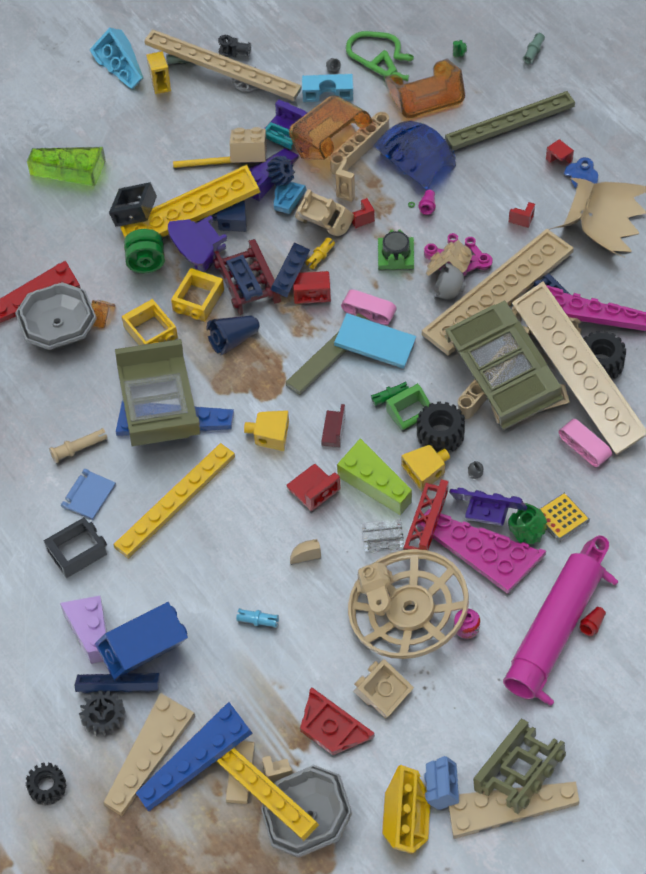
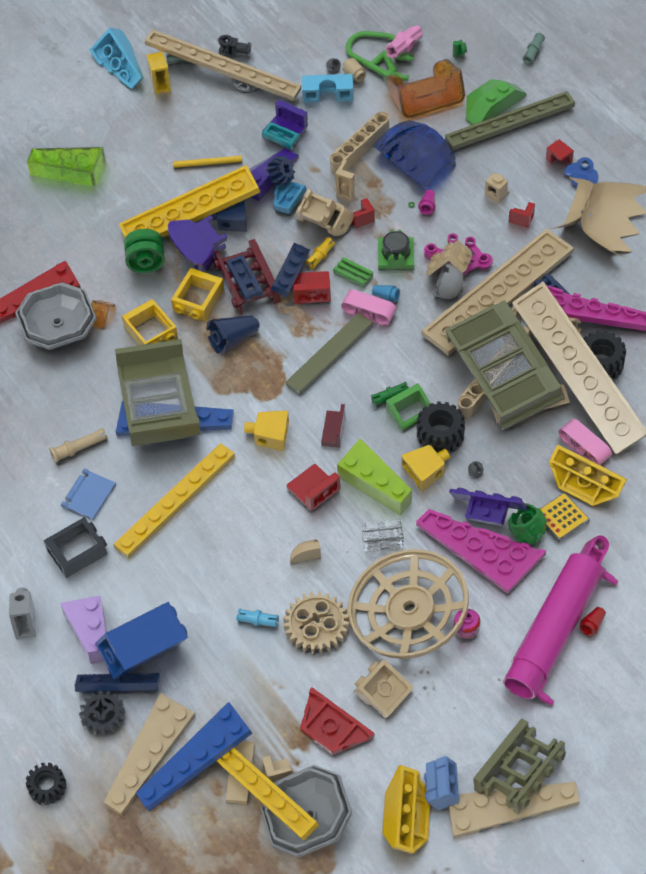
(21, 604): none -> light grey torso
(140, 212): black window -> none
(248, 145): tan brick -> none
(315, 129): clear orange windscreen -> none
(323, 637): none -> tan gear
(351, 66): none -> tan brick
(355, 270): none -> bright green tile
(374, 582): tan piece -> none
(375, 340): medium azure tile -> none
(386, 292): none -> dark azure cone
(404, 41): none -> bright pink piece
(431, 520): red fence -> none
(491, 100): none -> bright green wedge
(497, 182): none -> tan brick
(584, 477): none -> yellow wedge

